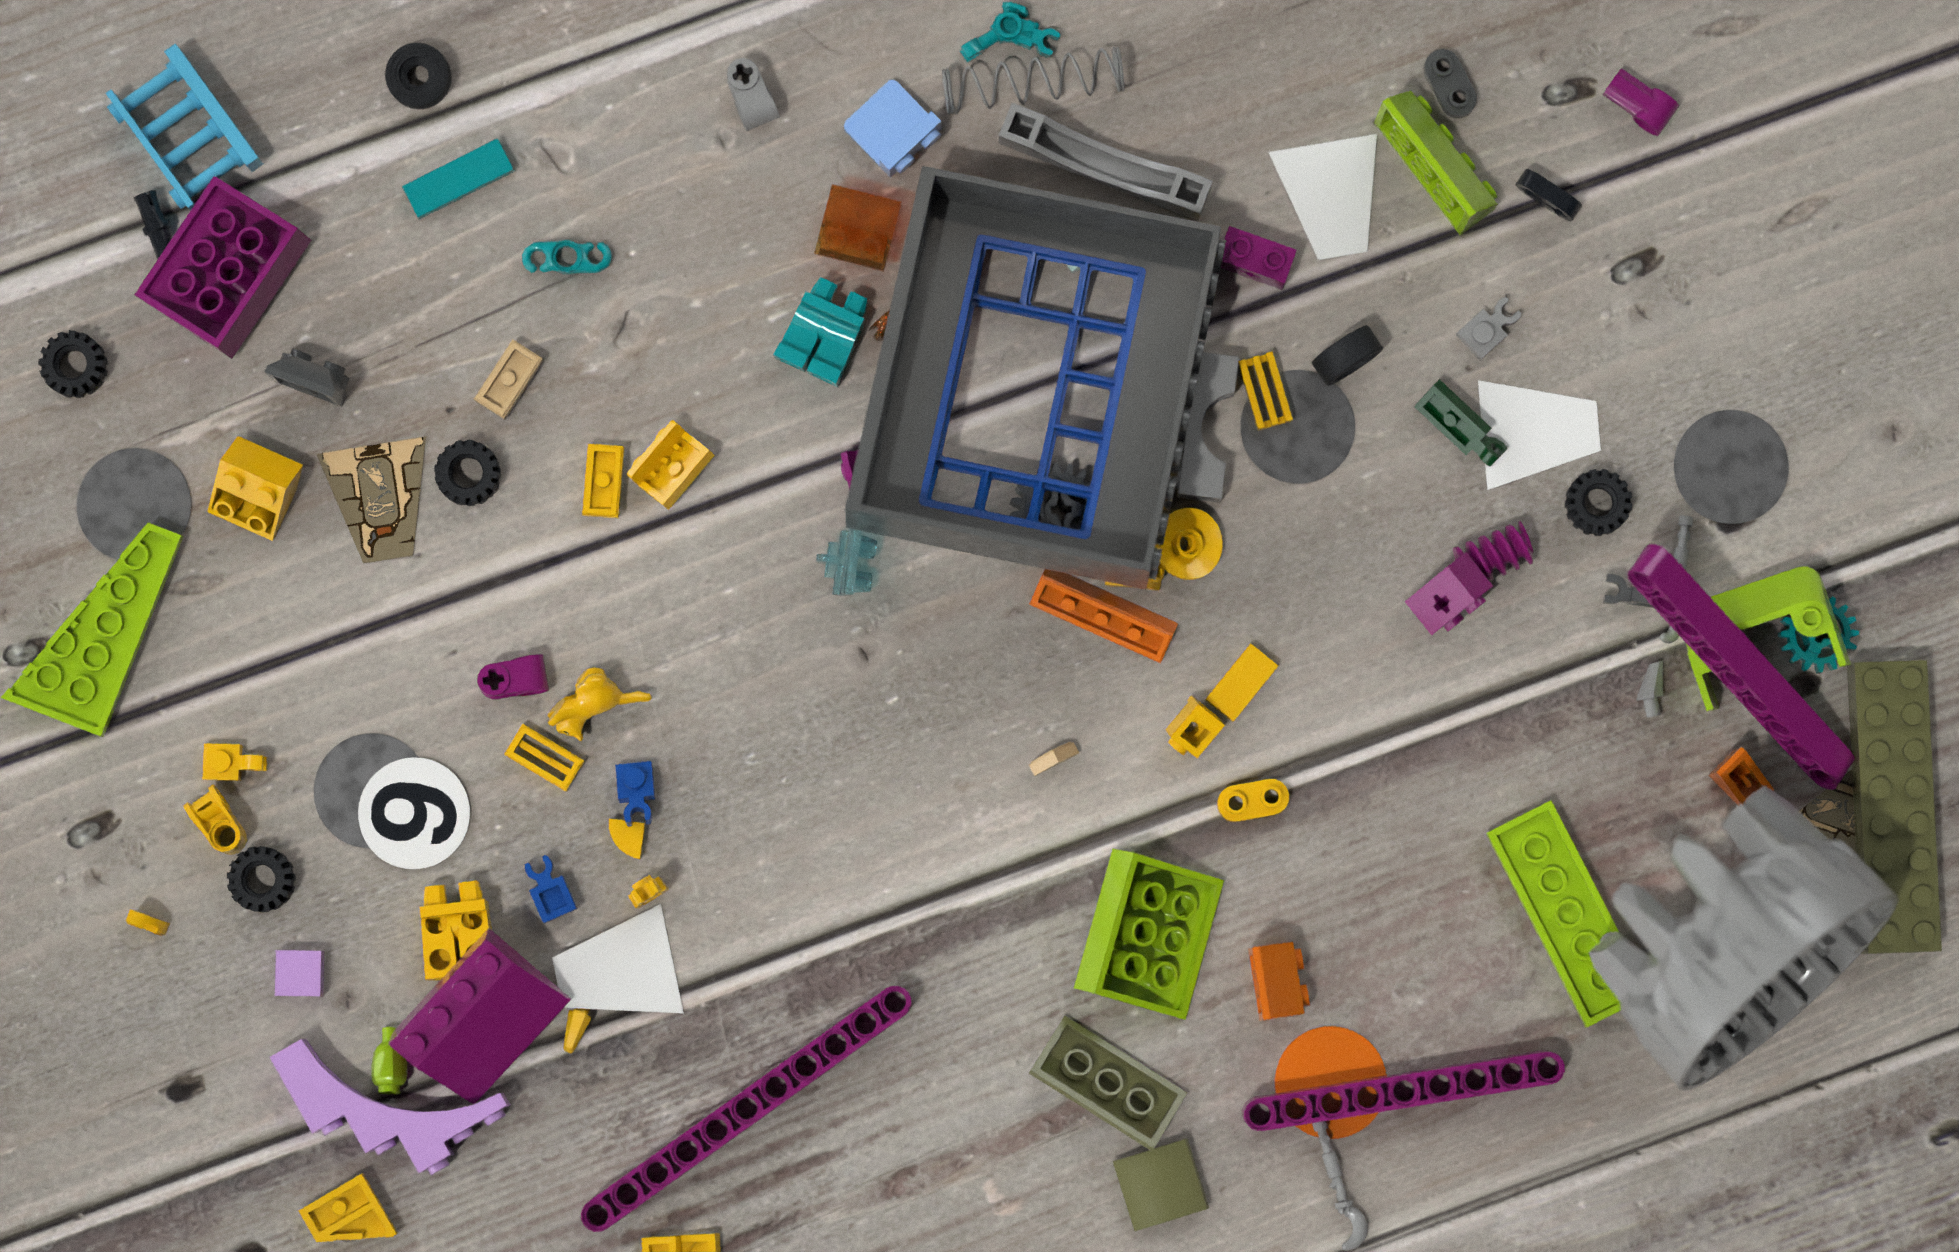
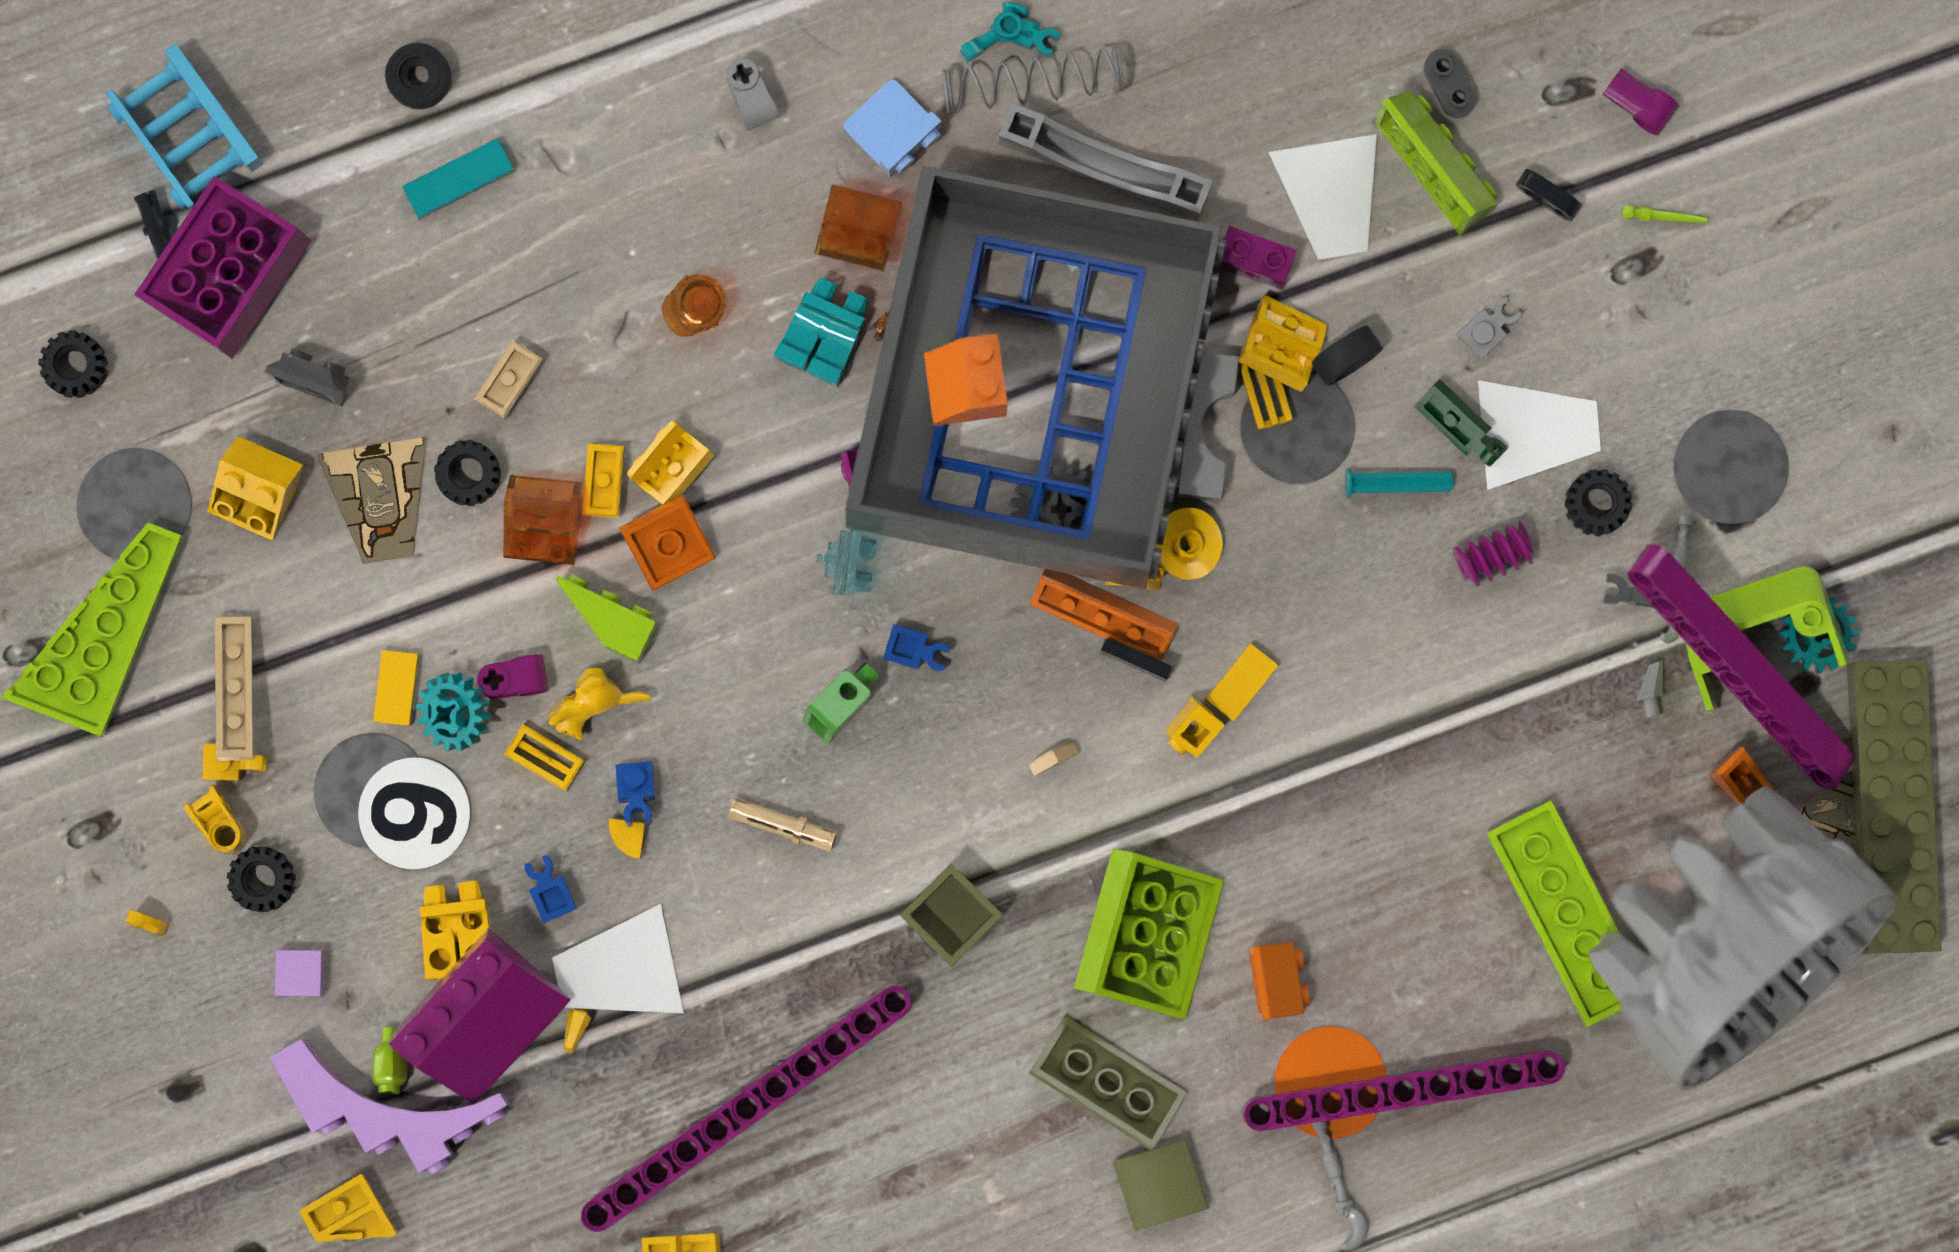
(233, 688): none -> tan plate
(396, 688): none -> yellow tile
(453, 714): none -> teal gear
(541, 519): none -> clear orange slope
(582, 264): teal piece -> none
(616, 626): none -> lime slope
(646, 891): yellow plate -> none
(667, 542): none -> orange tile
(694, 305): none -> clear orange hat
(788, 826): none -> tan pin
(832, 712): none -> bright green torso
(909, 648): none -> blue plate
(951, 915): none -> olive piece
(966, 380): none -> orange slope
(1136, 659): none -> black tile
(1253, 800): yellow plate -> none
(1282, 343): none -> yellow slope
(1397, 482): none -> teal axle
(1448, 594): magenta brick -> none
(1647, 213): none -> lime piece

